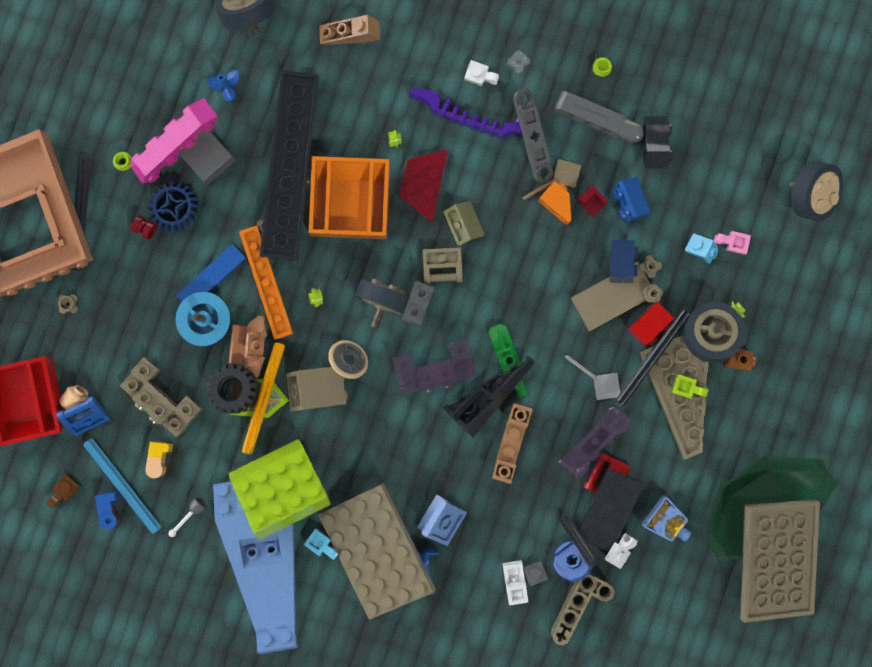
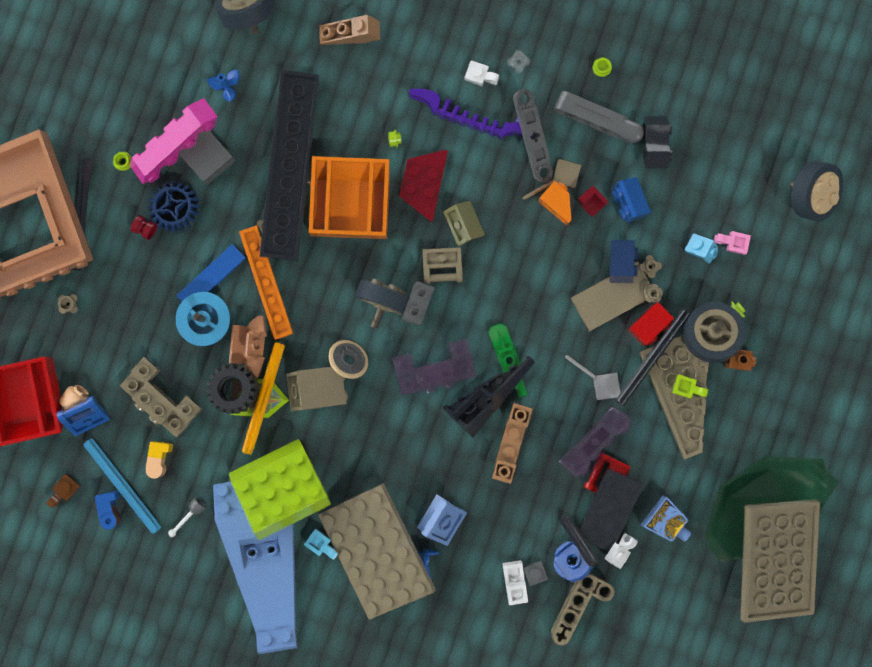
(315, 297): lime plate -> none

